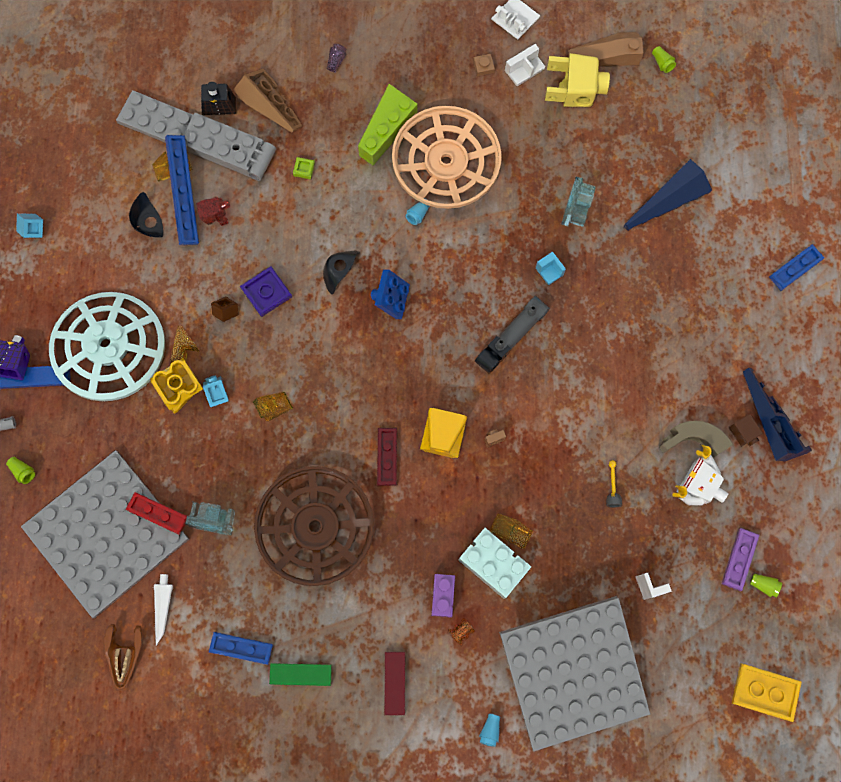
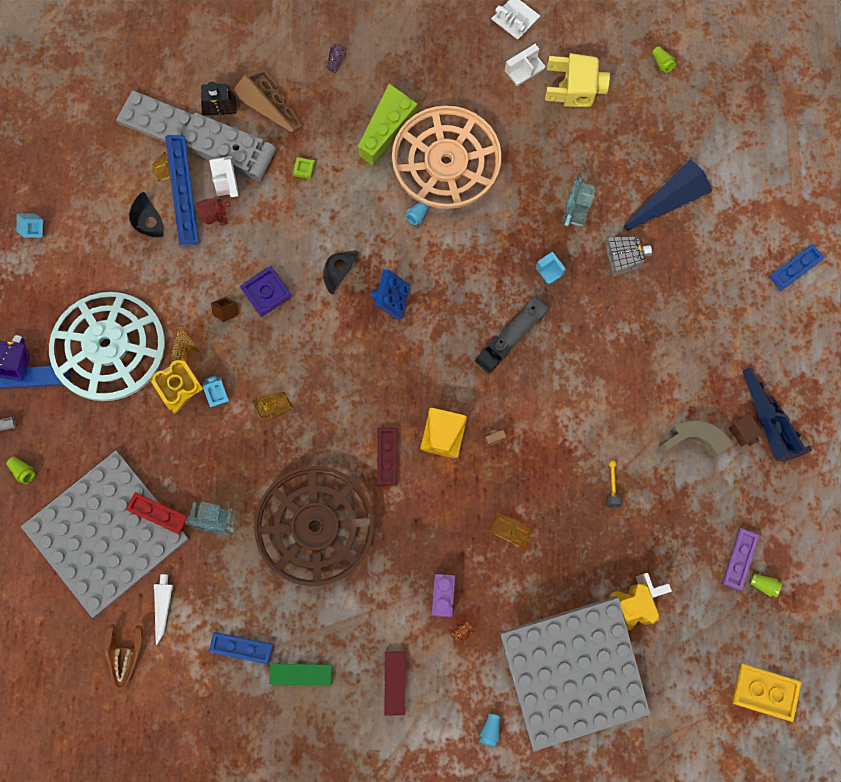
(224, 176): none -> white panel
(483, 64): medium nougat plate -> none
(494, 563): light aqua piece -> none
(614, 50): medium nougat wedge -> none
(625, 254): none -> light grey torso
(637, 605): none -> yellow piece
(702, 481): white torso -> none

